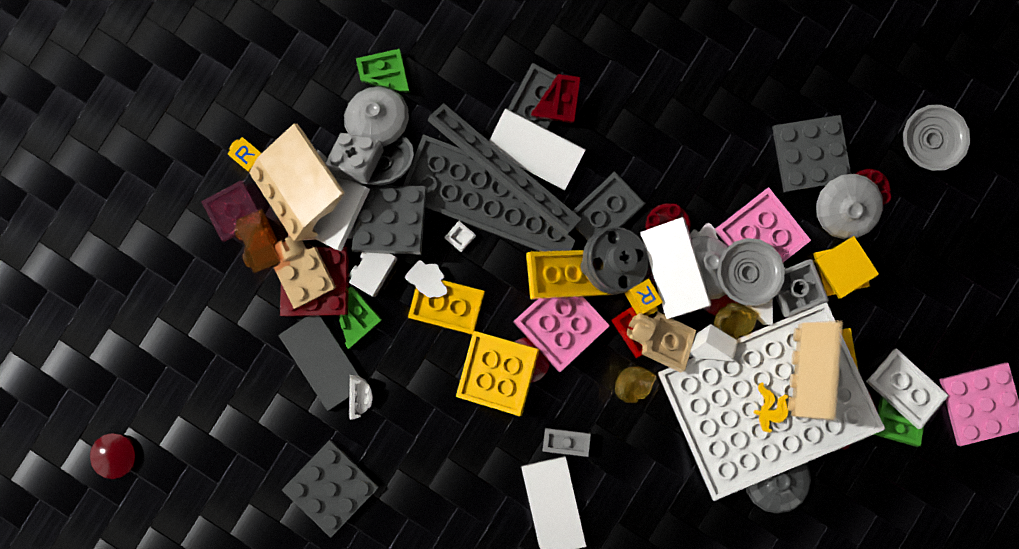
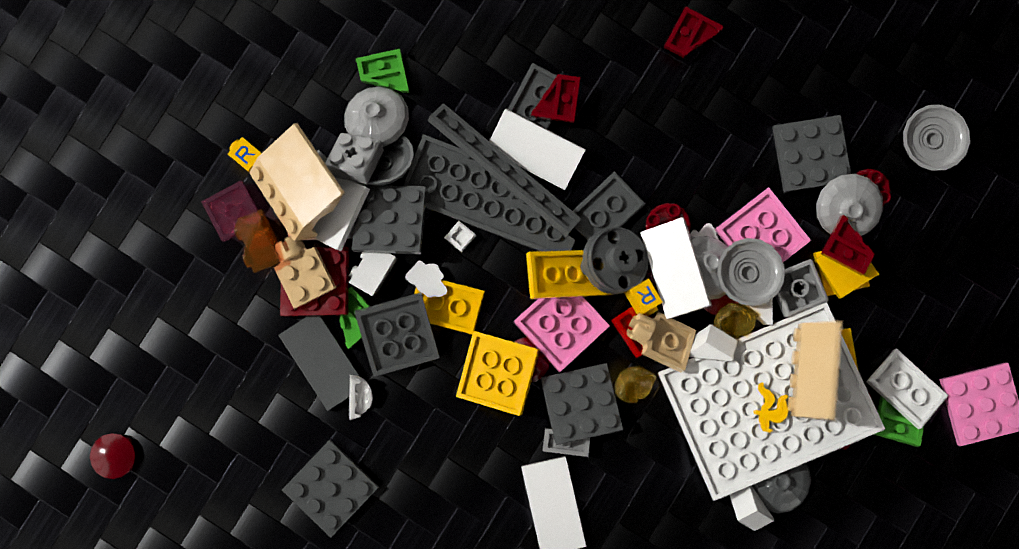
(397, 334): none -> dark grey plate
(581, 404): none -> dark grey plate
(691, 32): none -> dark red wing
(750, 508): none -> white slope
(848, 248): none -> dark red wing

